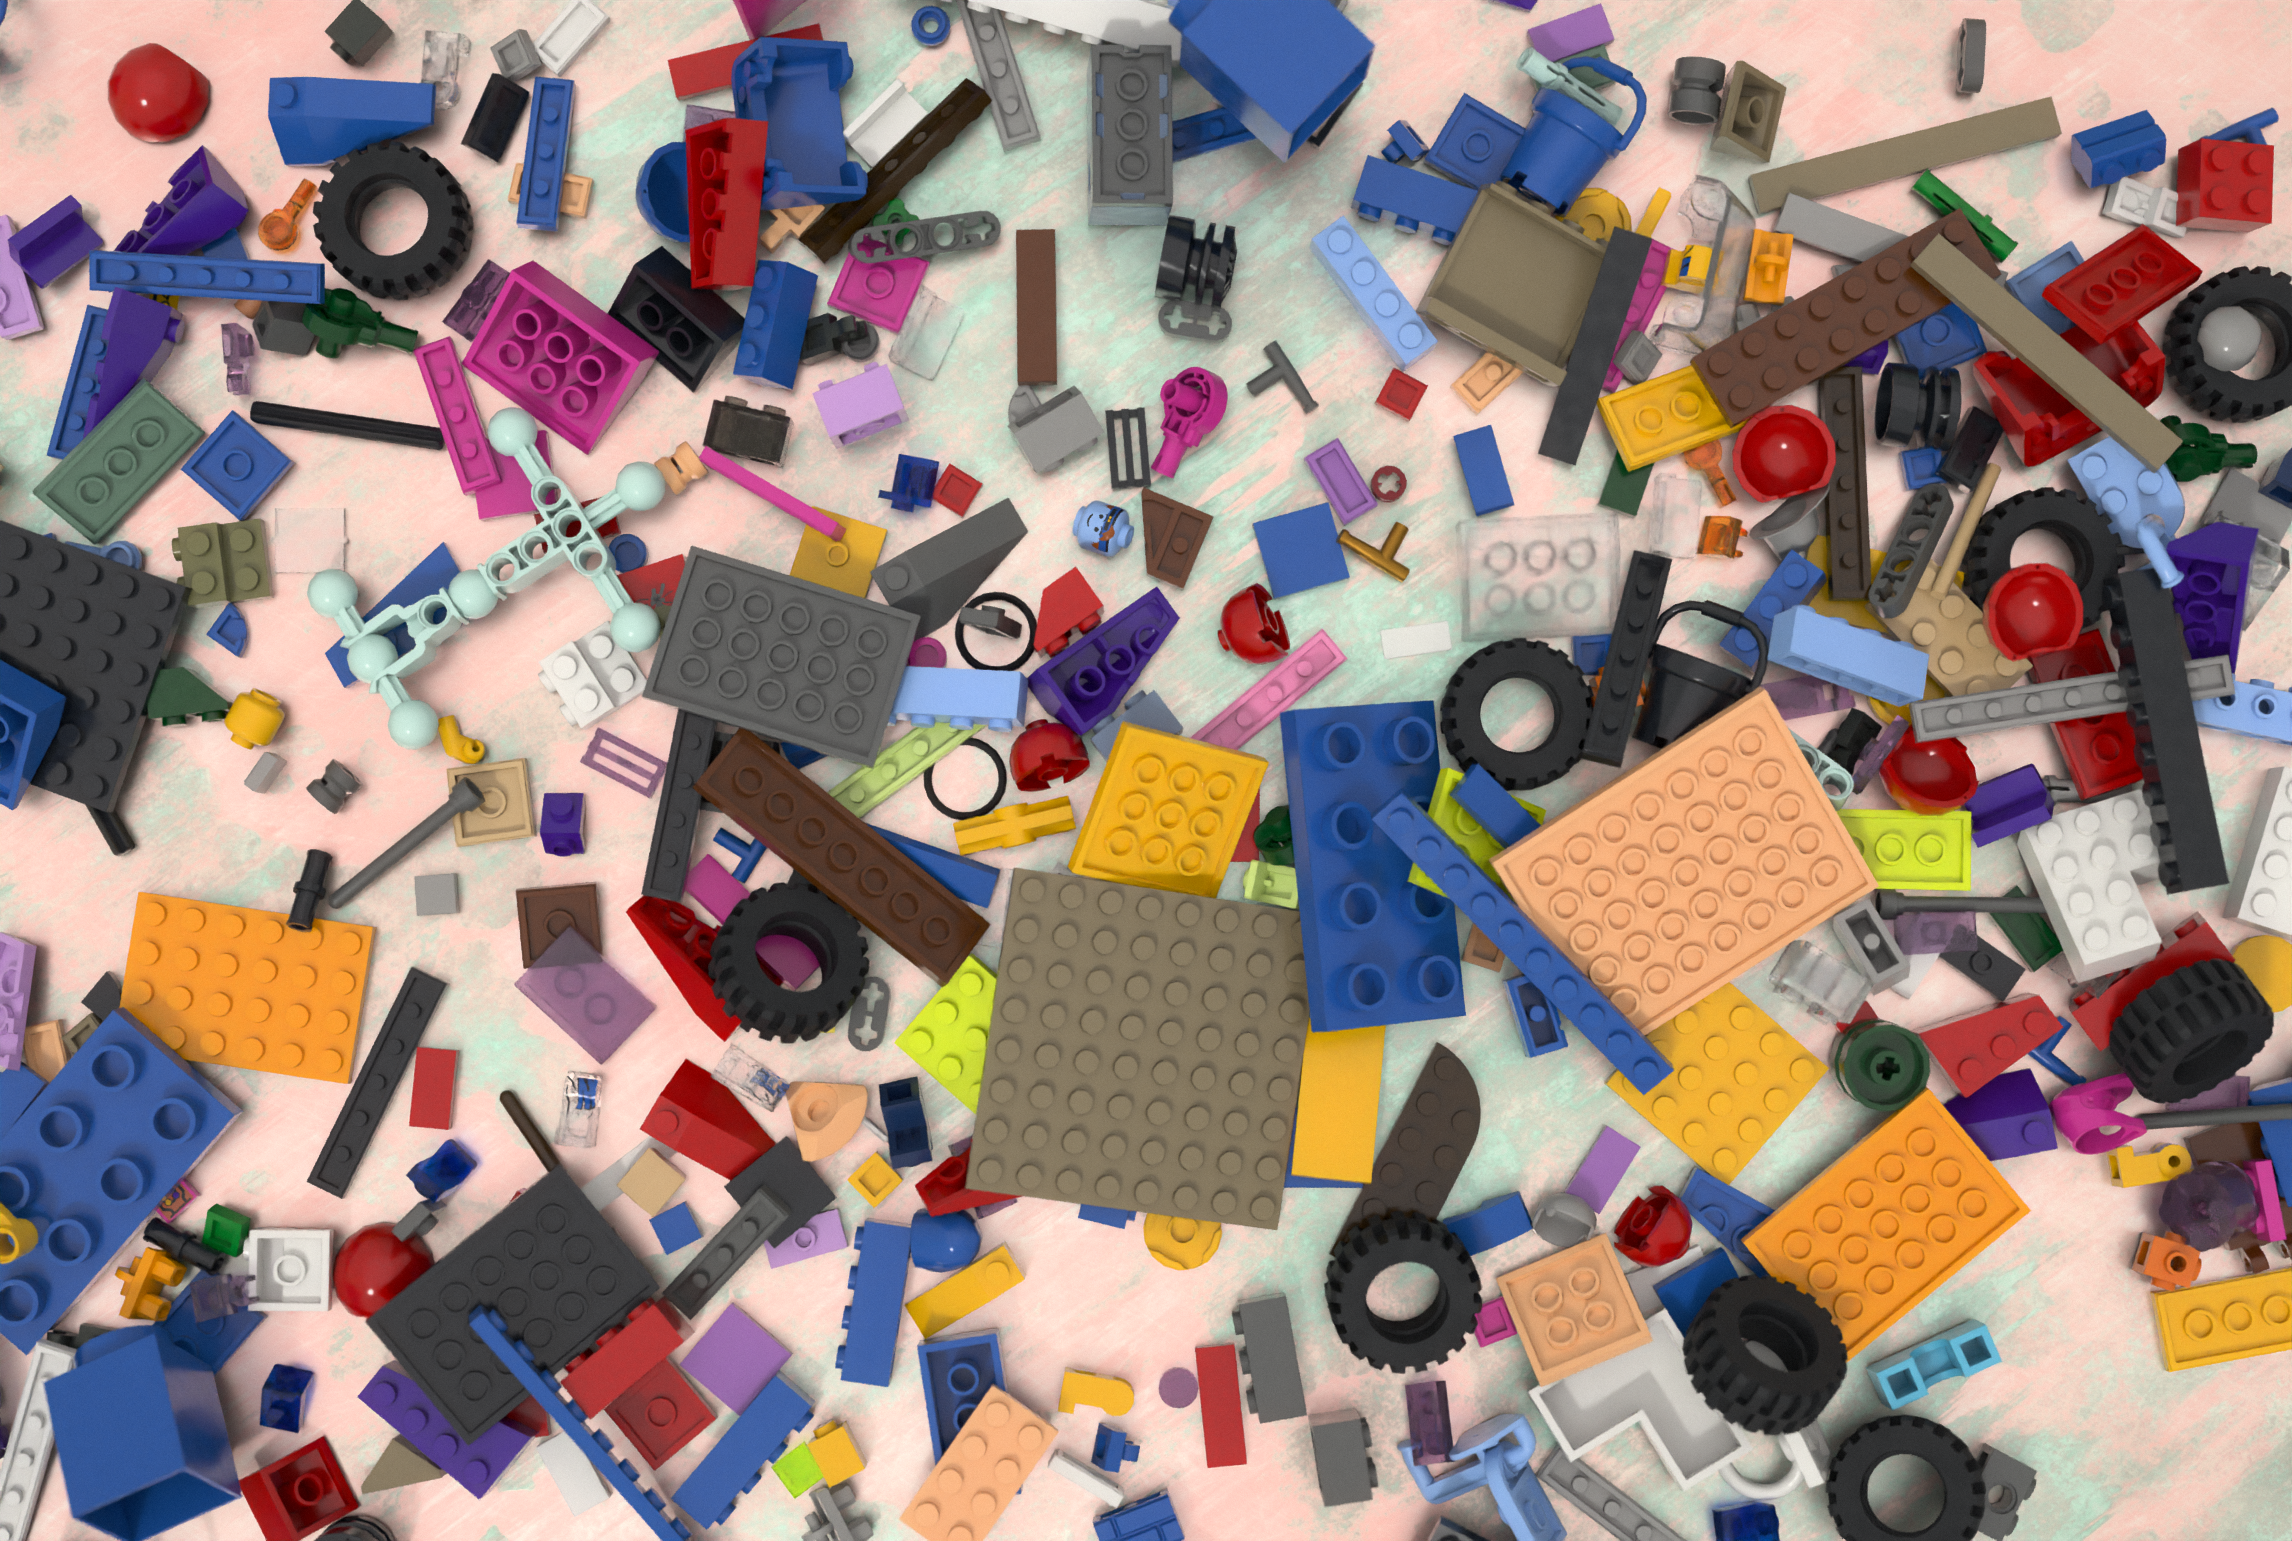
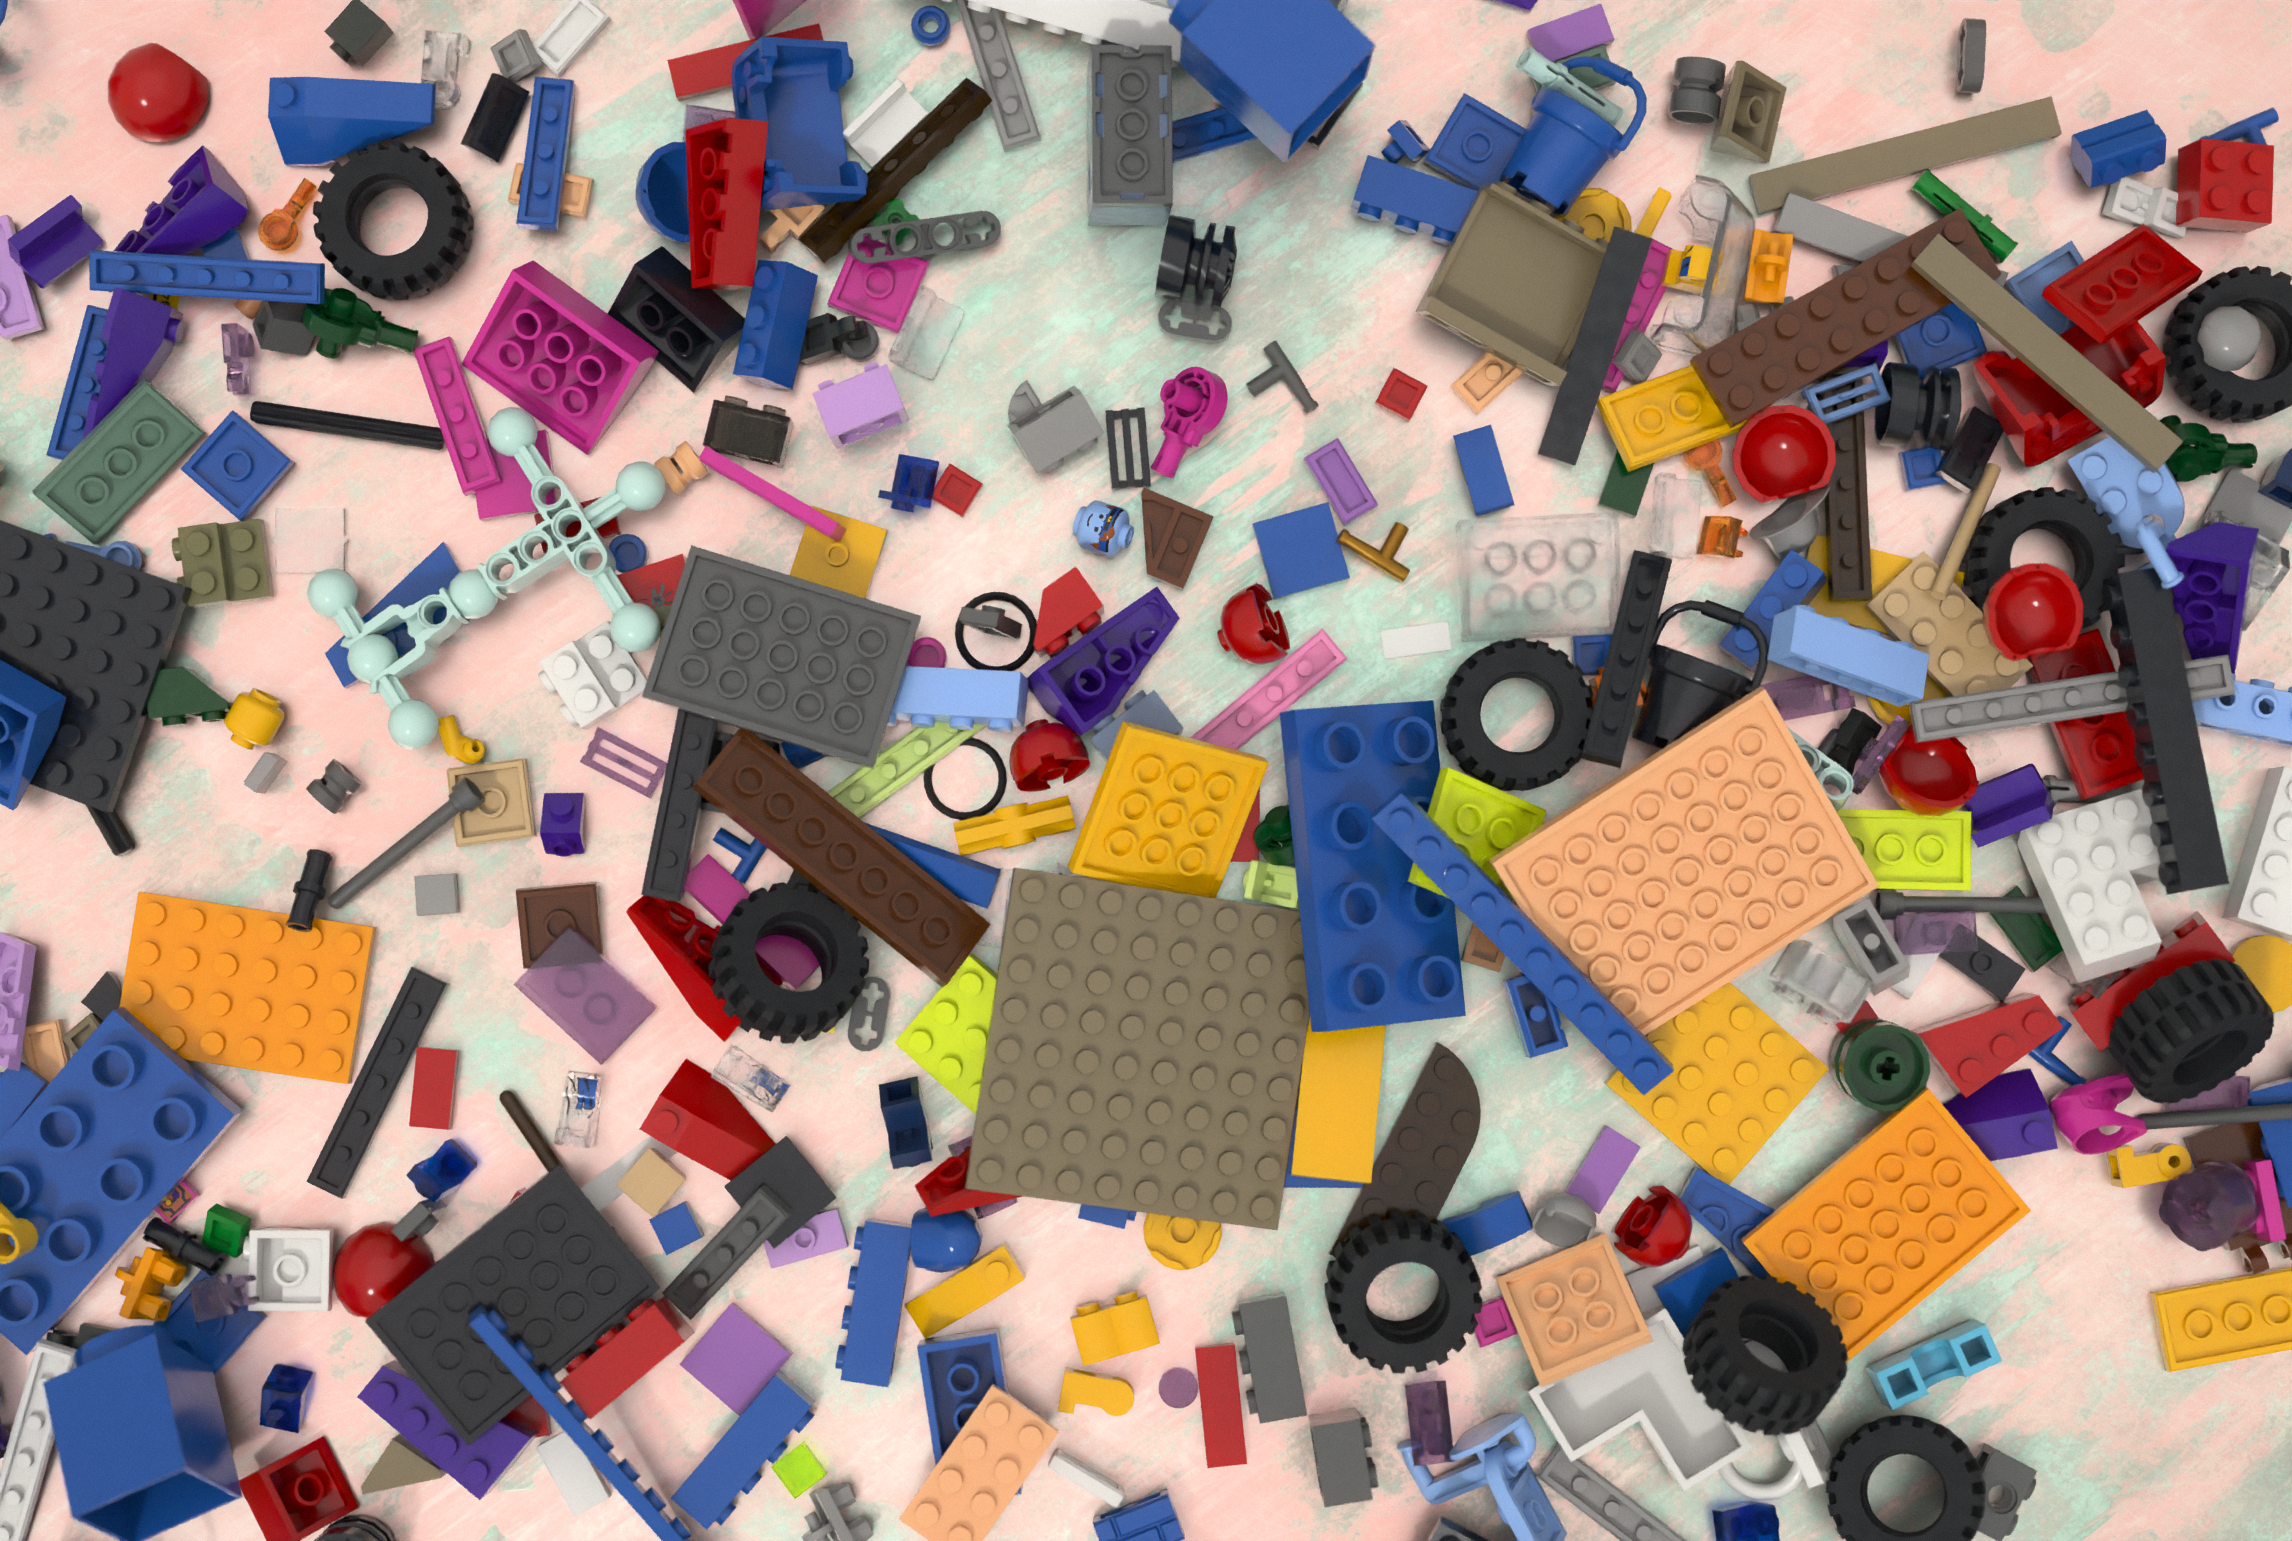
(231, 630): blue tile -> none
(476, 301): clear purple plate -> none
(661, 1413): red plate -> none
(827, 1116): light nougat hat -> none
(836, 1452): yellow brick -> none
(875, 1179): yellow plate -> none
(950, 567): dark grey wedge -> none
(1036, 307): reddish brown tile -> none
(1112, 1447): blue tile -> none
(1114, 1328): none -> yellow brick
(1373, 293): light blue brick -> none
(1386, 472): dark red bush -> none
(1493, 807): blue tile -> none
(1816, 406): none -> medium blue tile
(1906, 549): dark grey beam -> none
(2167, 1261): orange brick -> none

